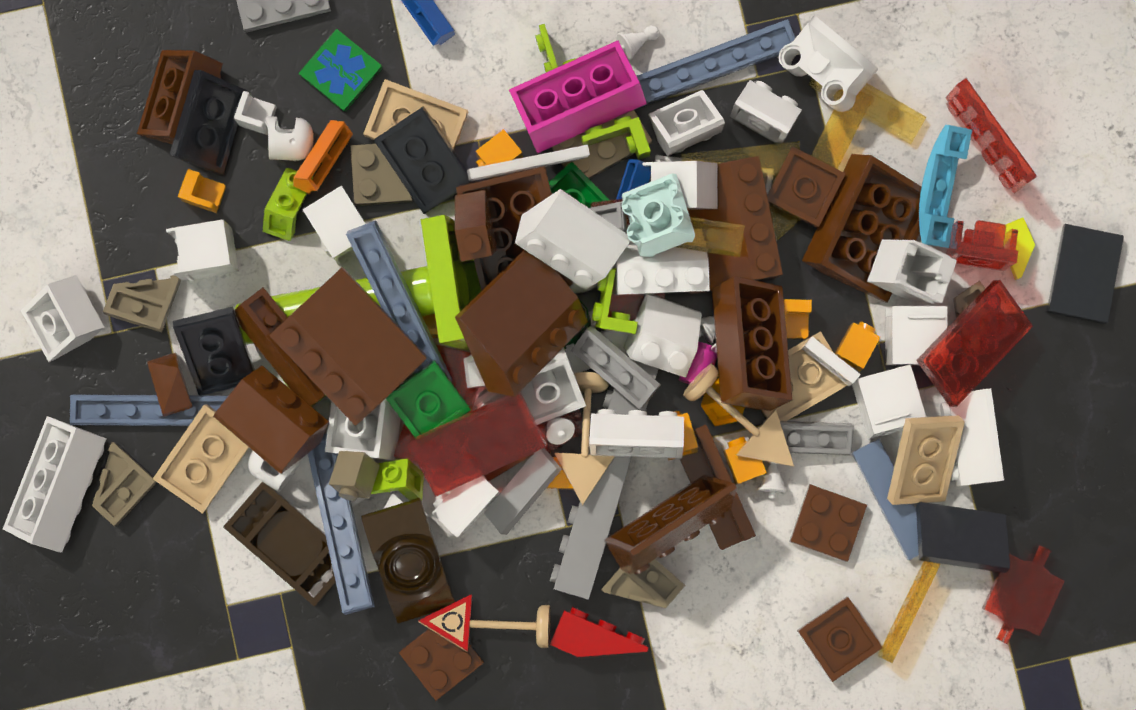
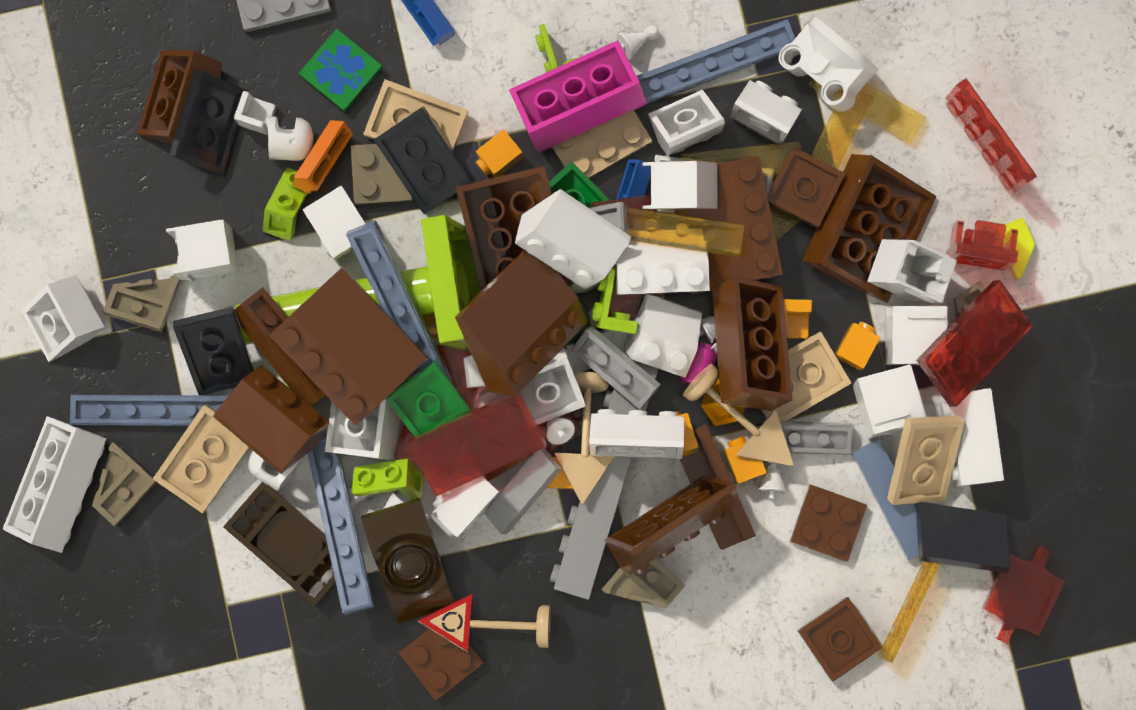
(169, 384): reddish brown slope -> none
(201, 191): light orange panel -> none
(354, 475): dark tan brick -> none
(474, 226): reddish brown slope -> none
(527, 163): white tile -> none
(585, 638): red slope -> none
(635, 141): lime bracket -> none
(657, 216): light aqua slope -> none
(830, 361): white tile -> none
(938, 185): medium azure slope -> none
(1085, 273): black tile -> none

